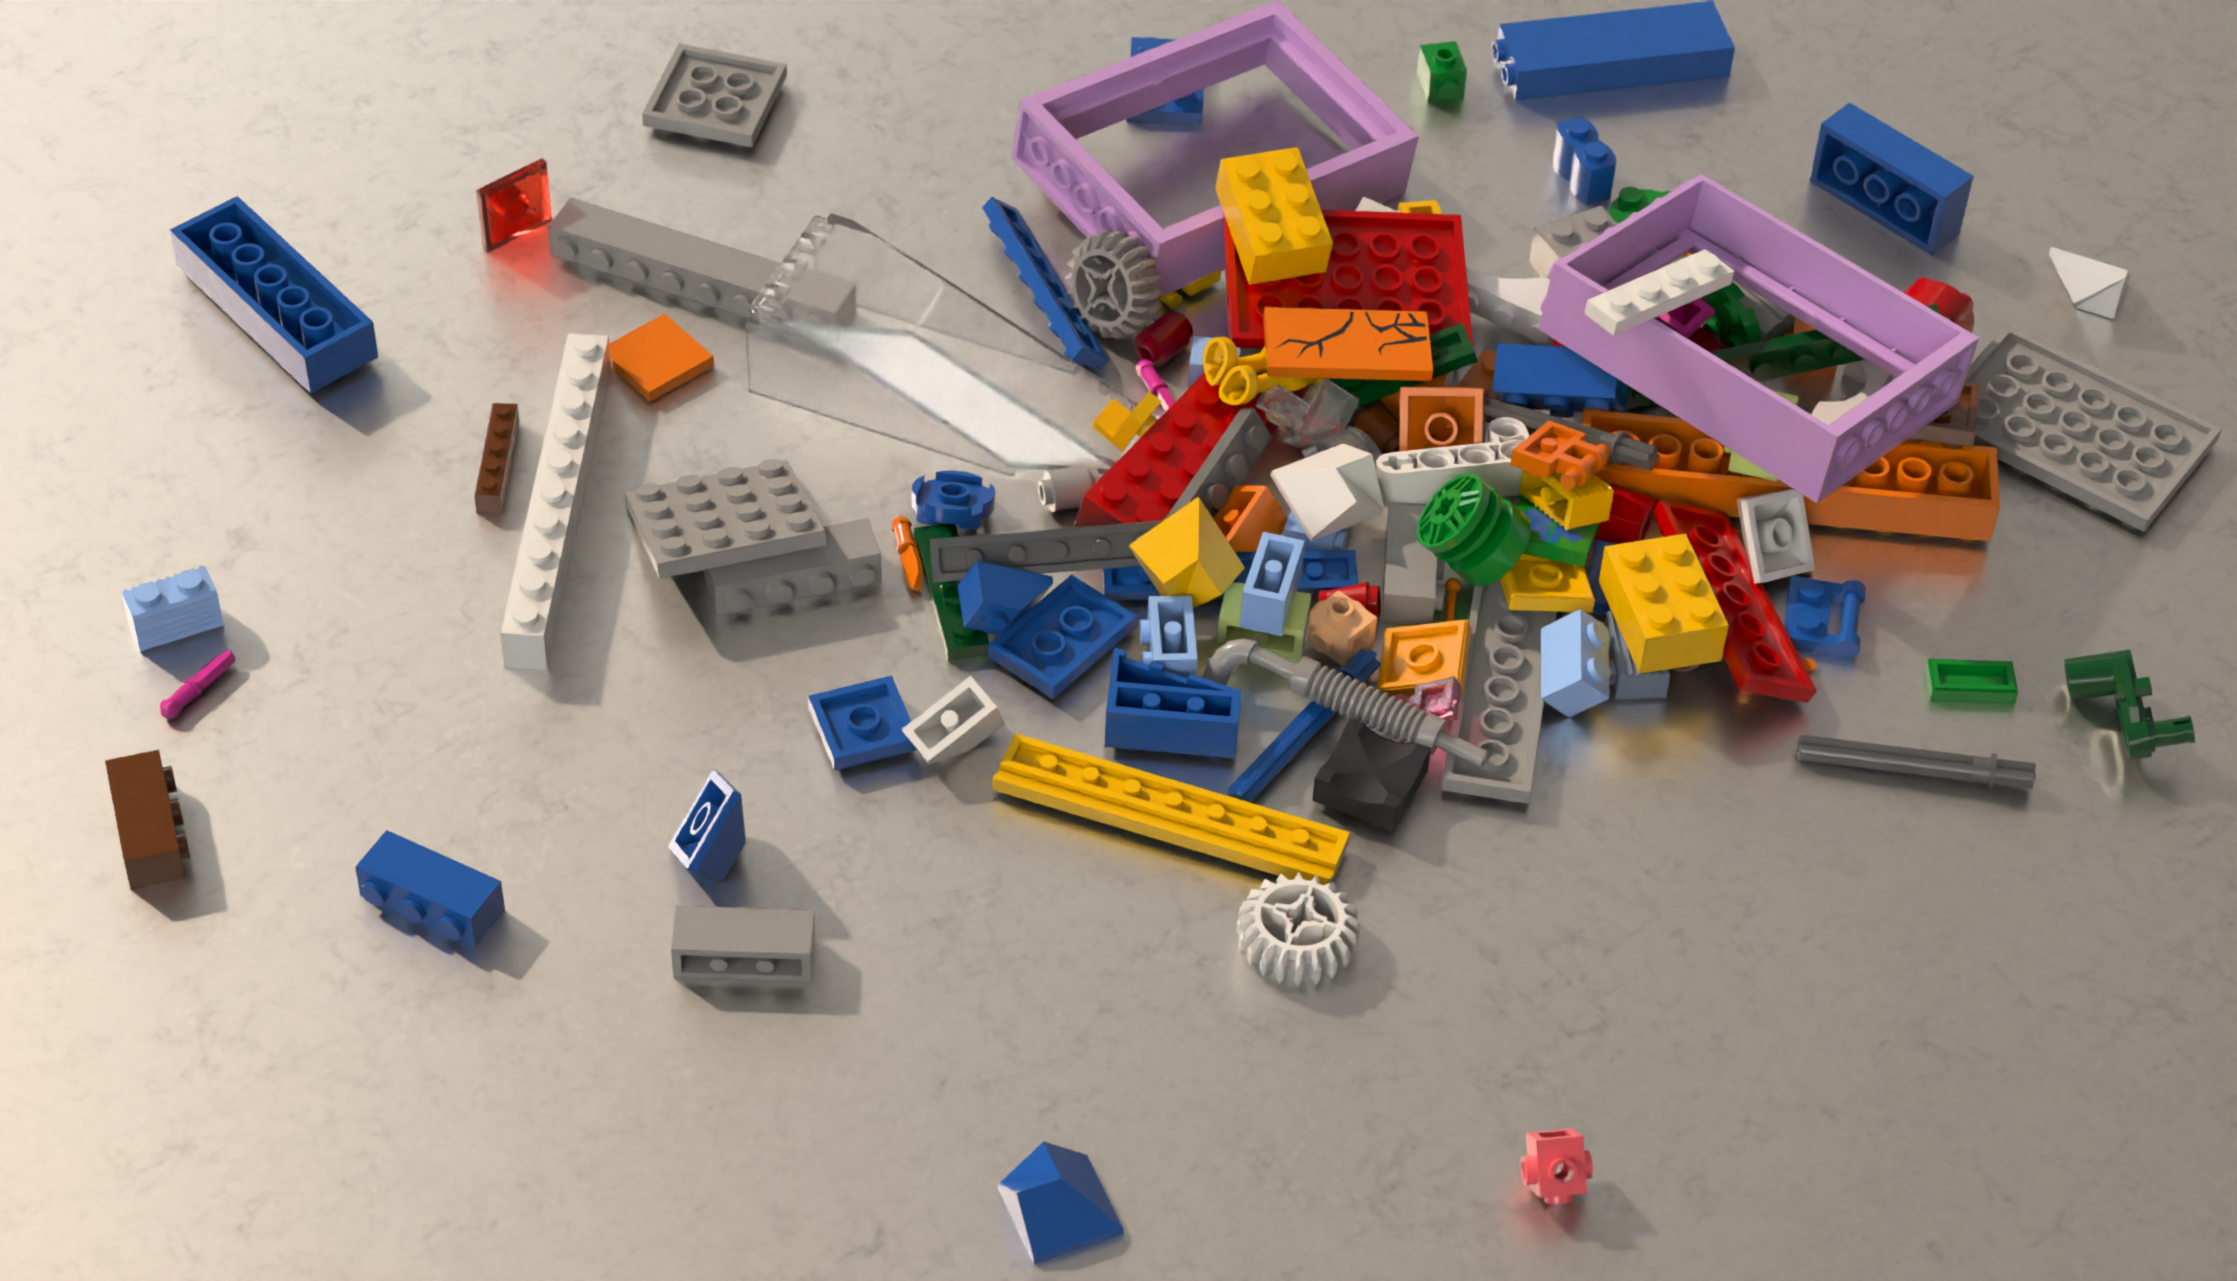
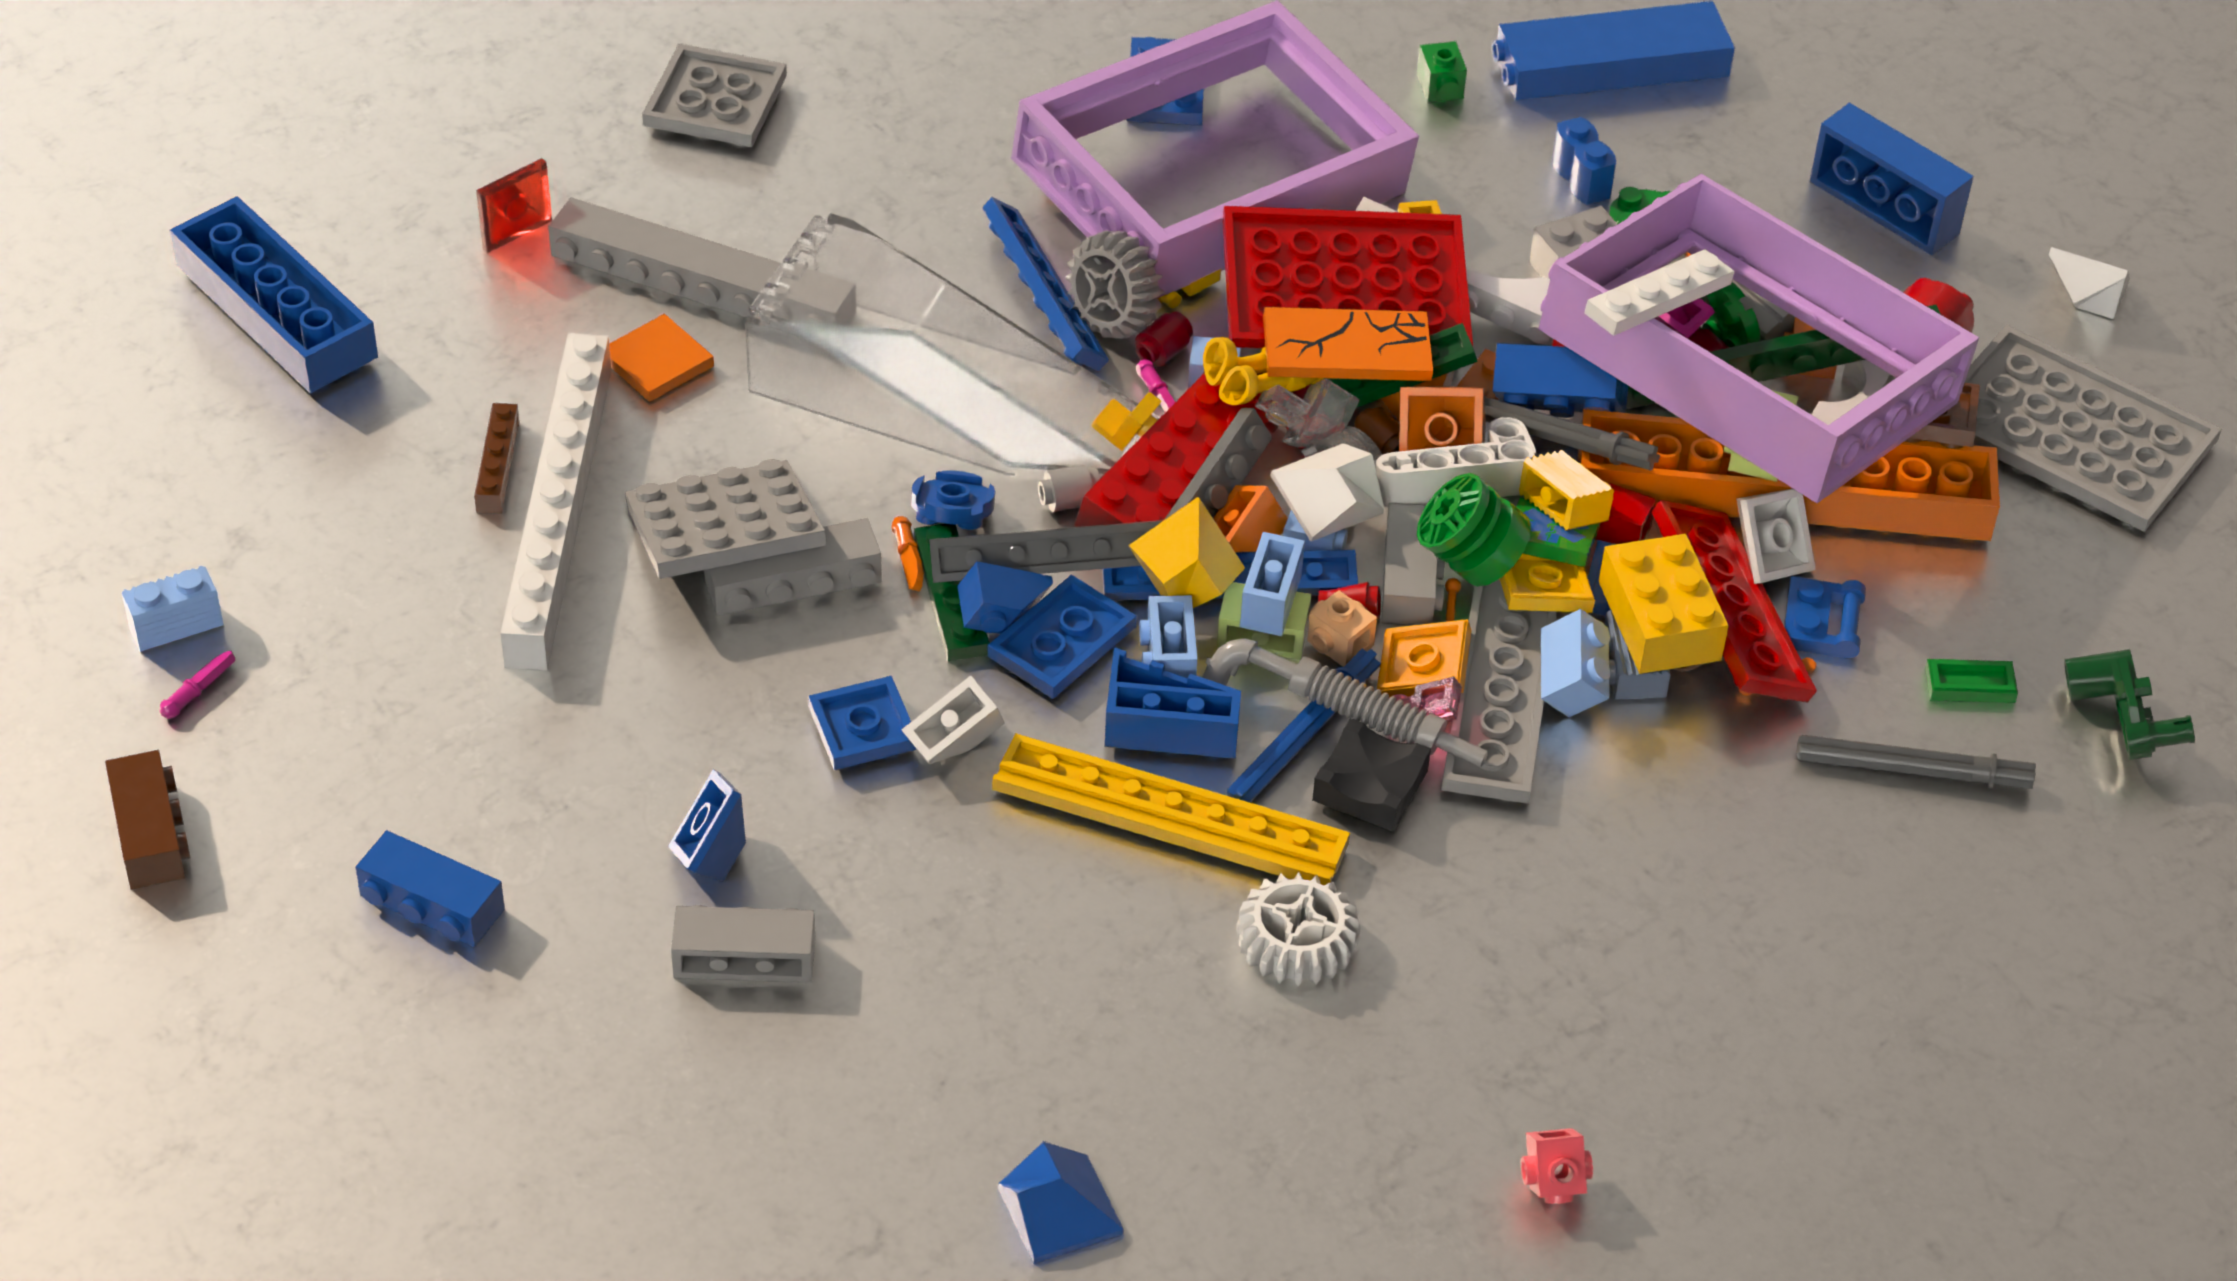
(1273, 215): yellow brick -> none
(1560, 451): orange plate -> none

